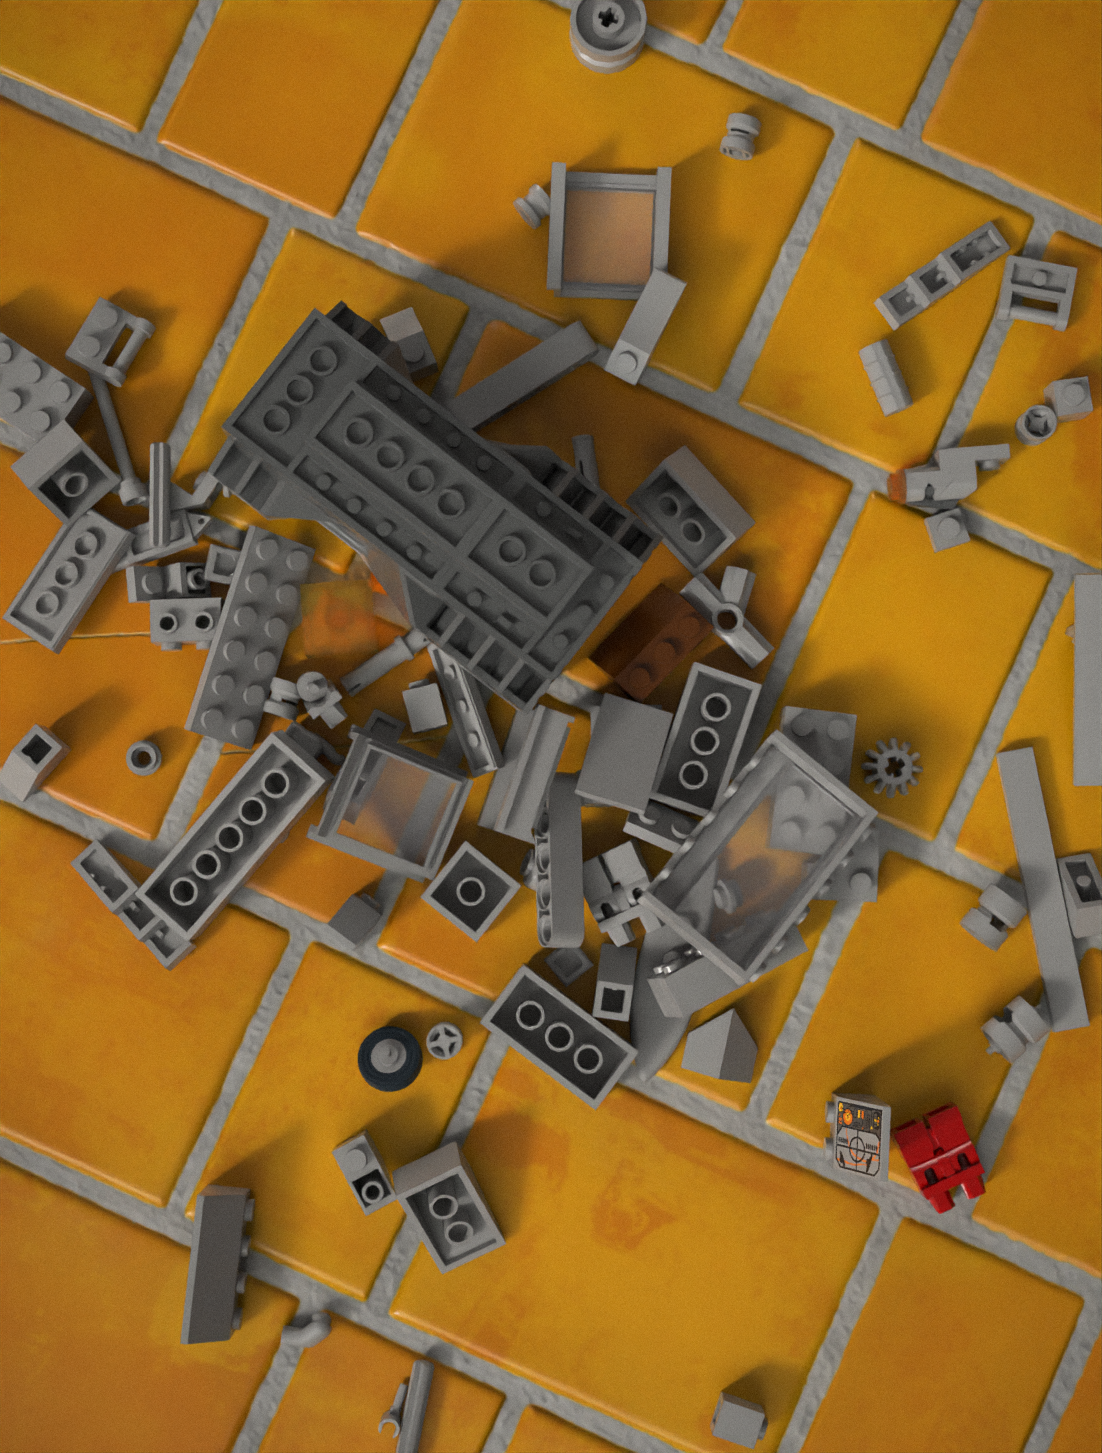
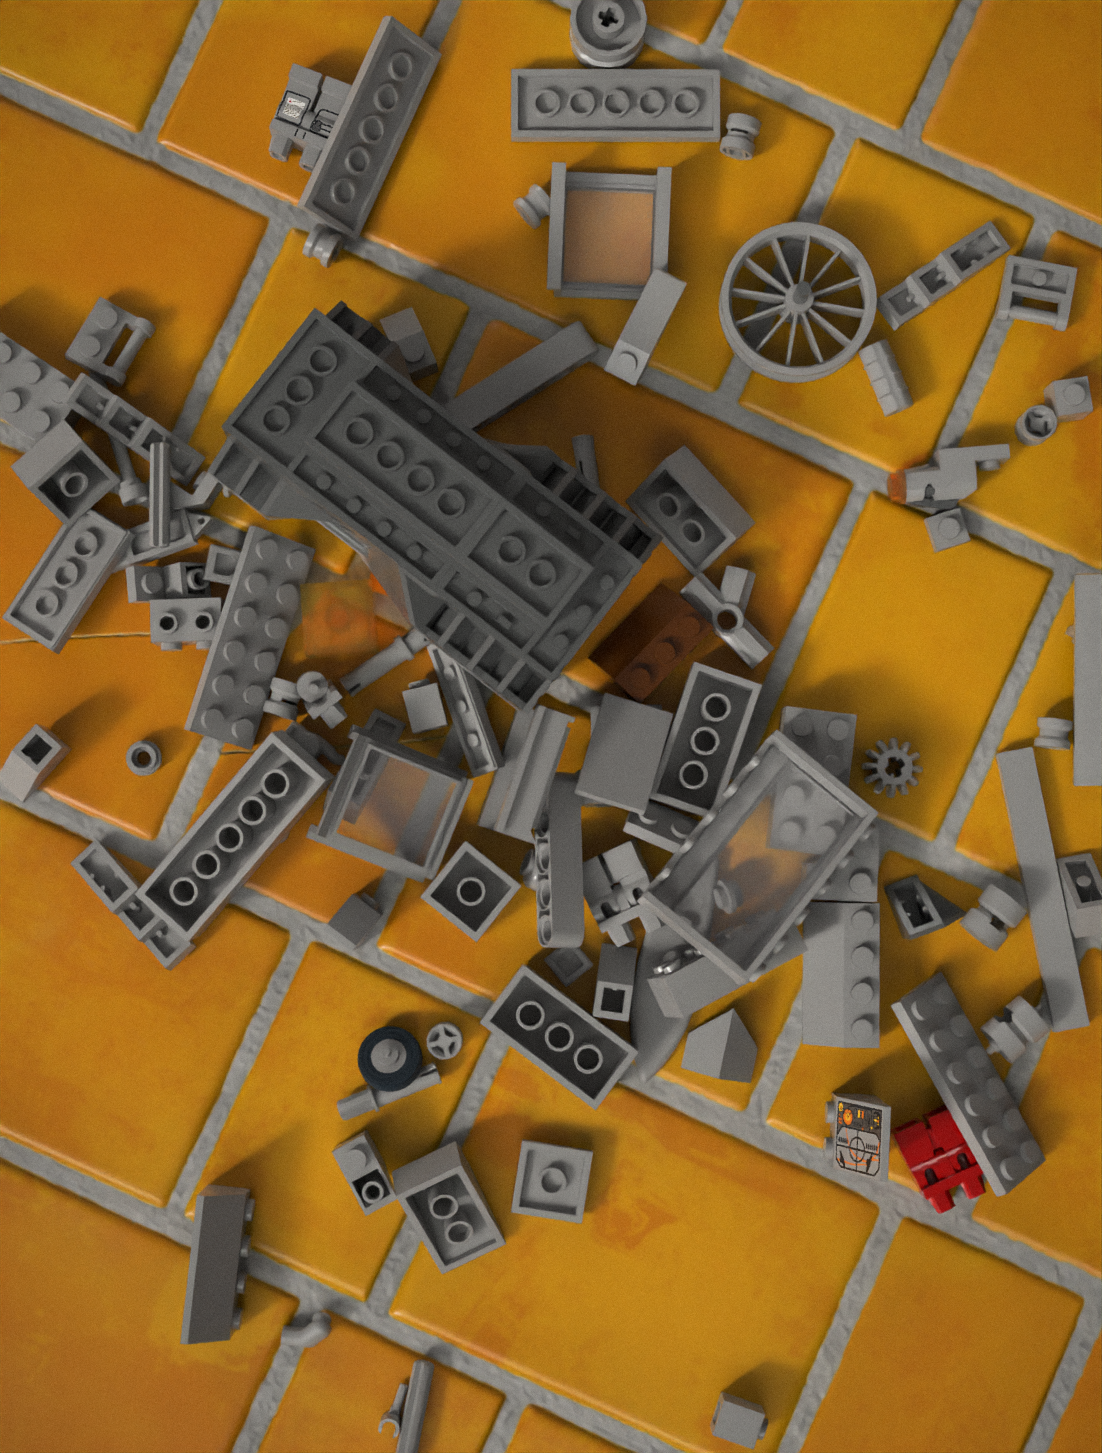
(130, 426): none -> light grey slope
(306, 115): none -> light grey hips
(323, 245): none -> light grey wheel
(369, 129): none -> light grey plate
(374, 1098): none -> light grey axle
(552, 1181): none -> light grey plate
(615, 105): none -> light grey plate
(797, 301): none -> light grey wheel
(841, 975): none -> light grey slope
(919, 908): none -> dark grey slope
(968, 1083): none -> light grey plate
(1053, 733): none -> light grey wheel

